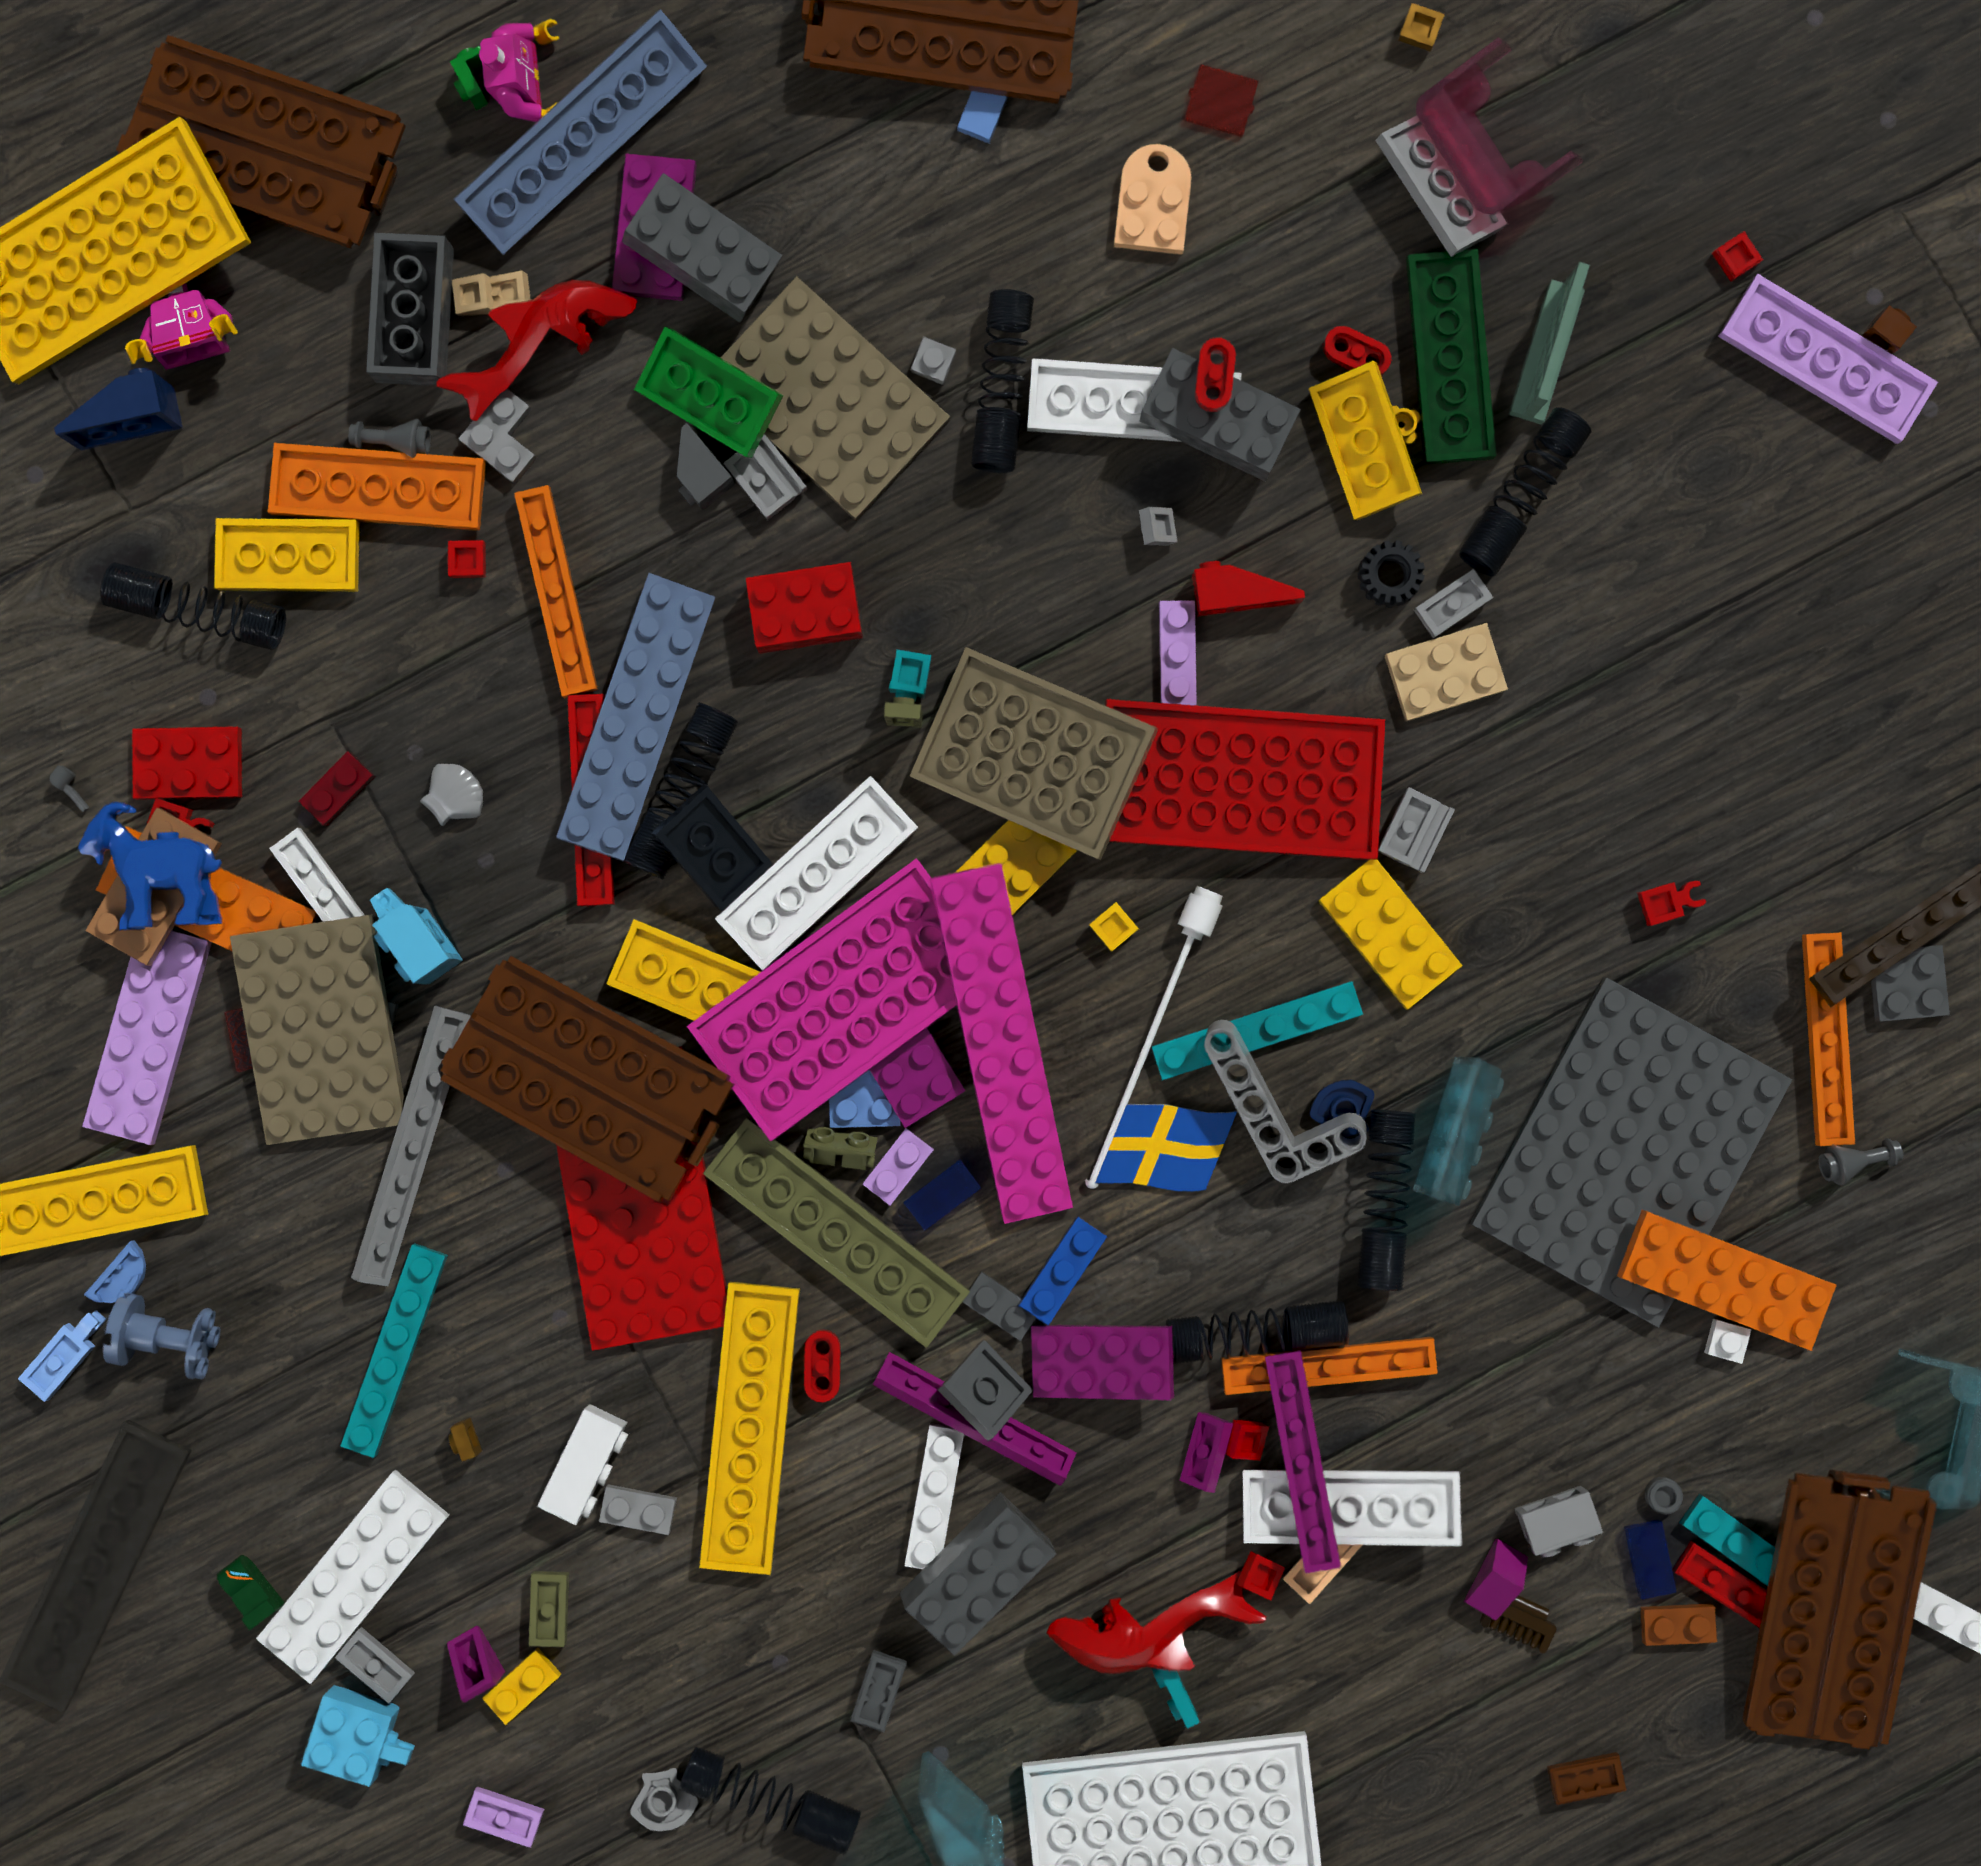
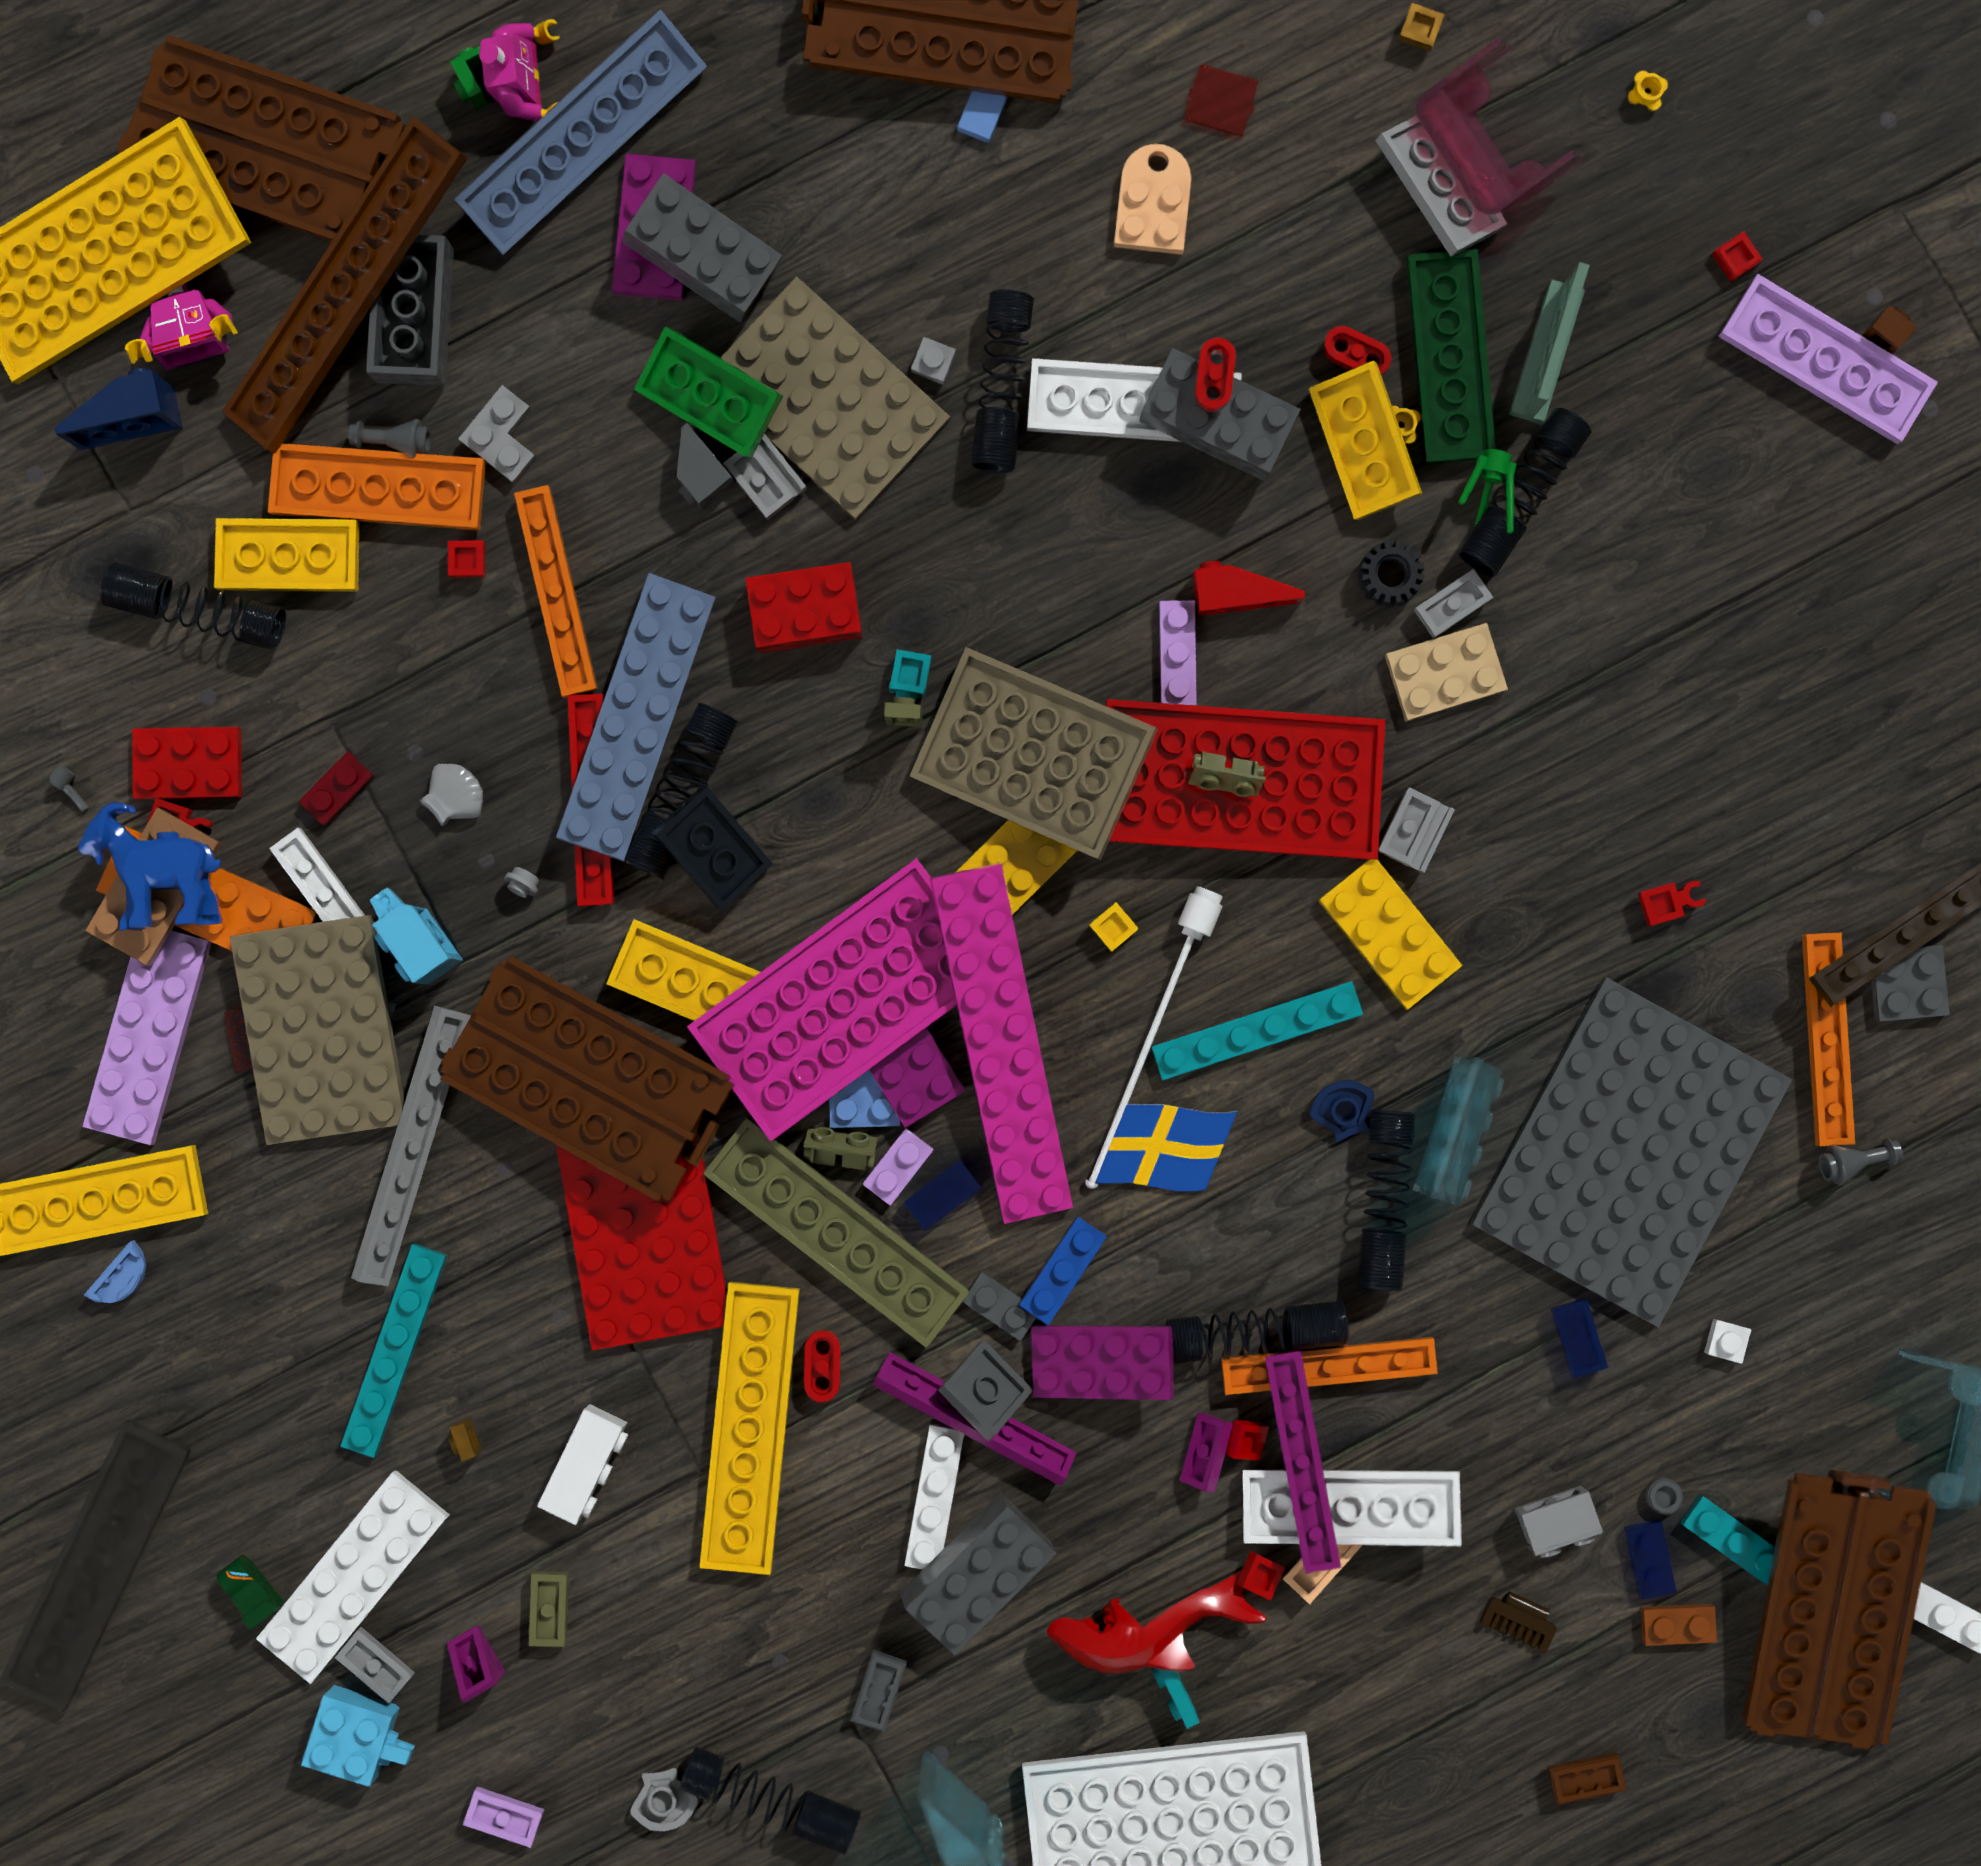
(61, 1356): light blue plate -> none
(141, 1332): sand blue piece -> none
(344, 284): none -> reddish brown plate
(483, 293): tan slope -> none
(521, 1686): yellow plate -> none
(522, 882): none -> light grey plate
(526, 327): red piece -> none
(637, 1509): light grey plate -> none
(816, 873): white plate -> none
(1158, 526): light grey plate -> none
(1242, 779): none -> olive hinge
(1270, 1115): light grey beam -> none
(1494, 467): none -> green plant
(1498, 1580): magenta slope -> none
(1579, 1338): none -> clear blue plate
(1654, 83): none -> yellow plate
(1722, 1582): red tile -> none
(1726, 1280): orange plate -> none

